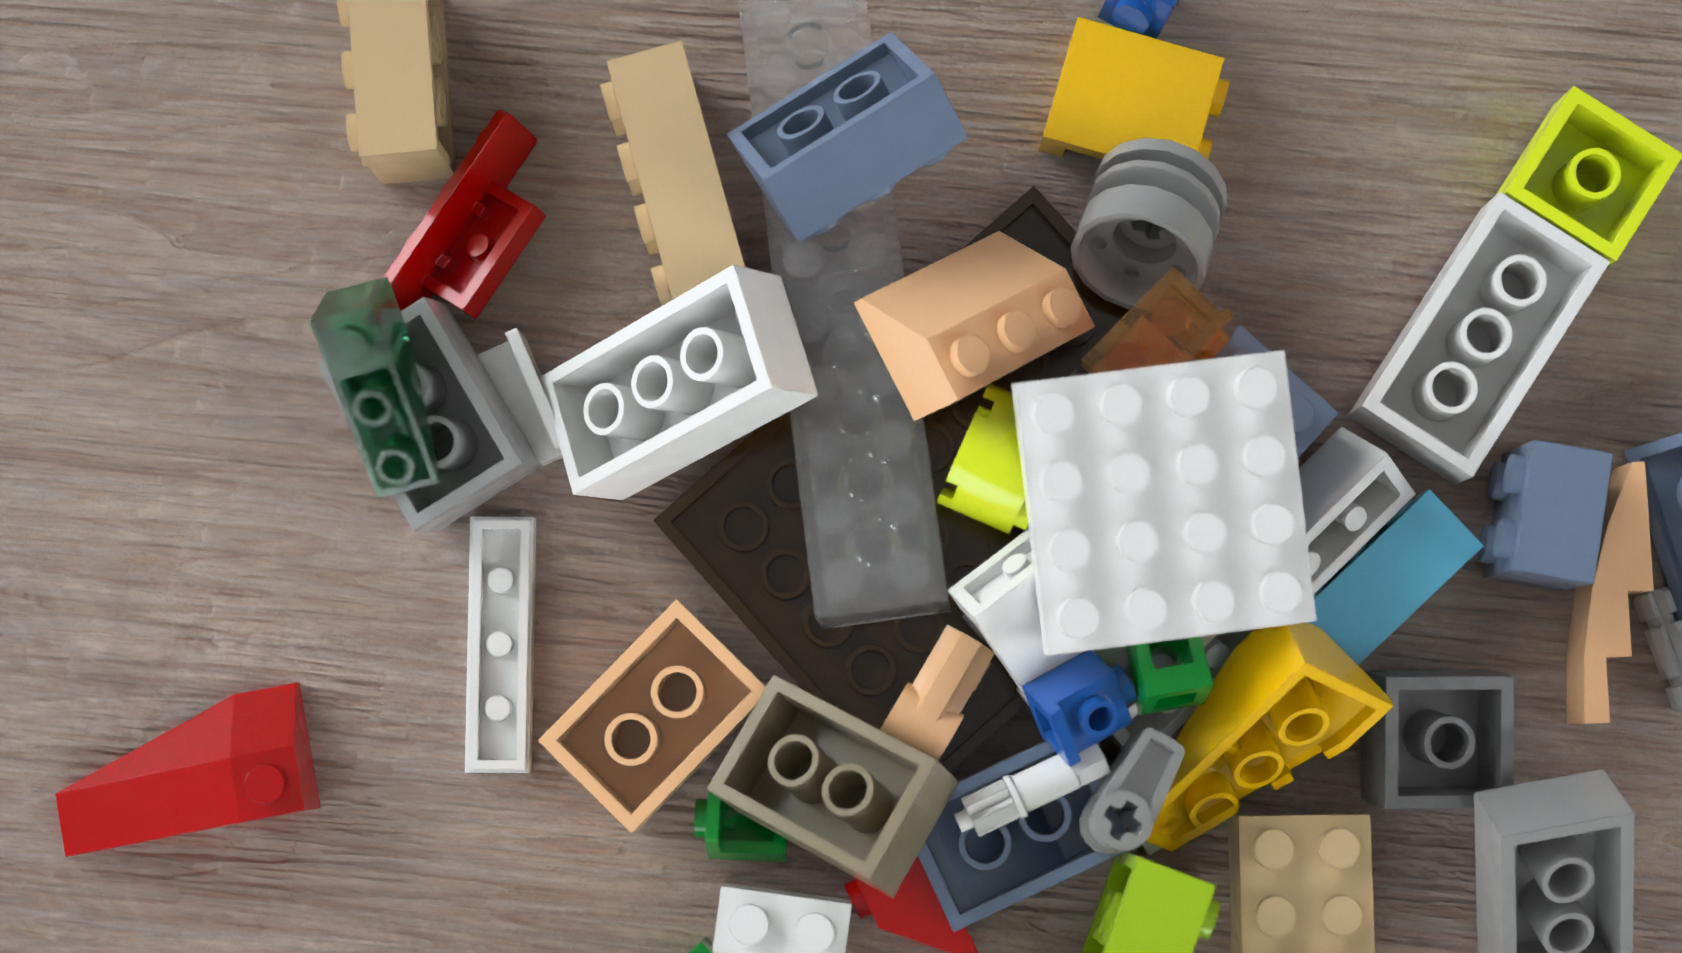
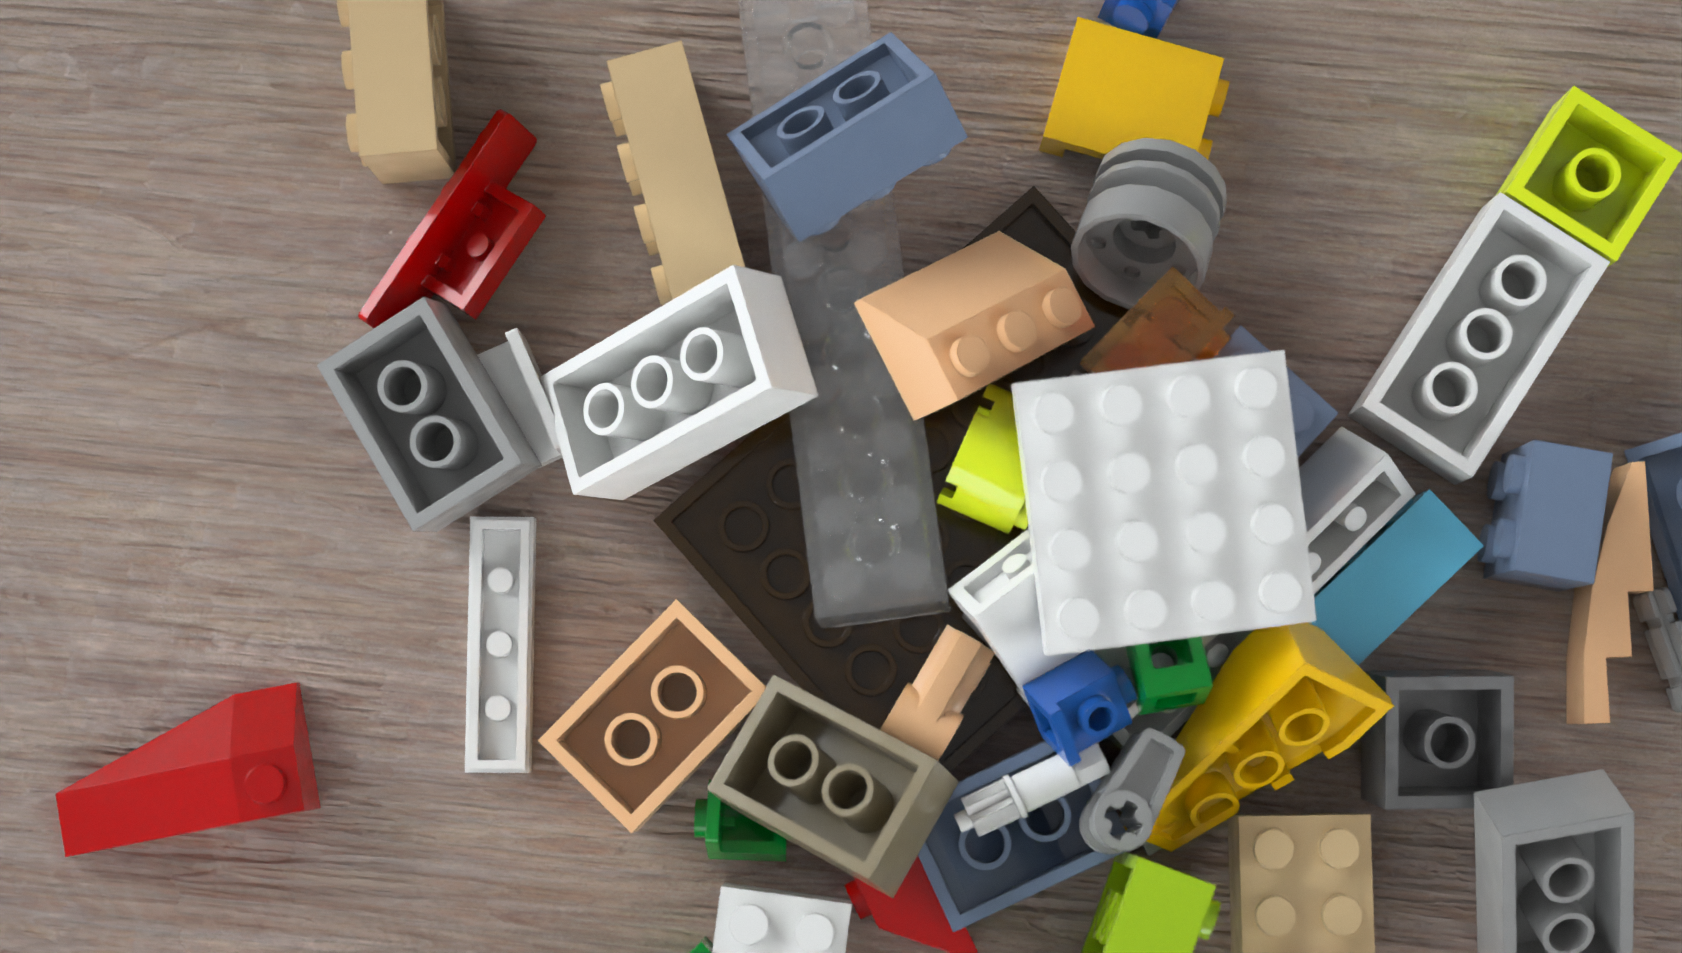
(377, 384): clear green slope -> none

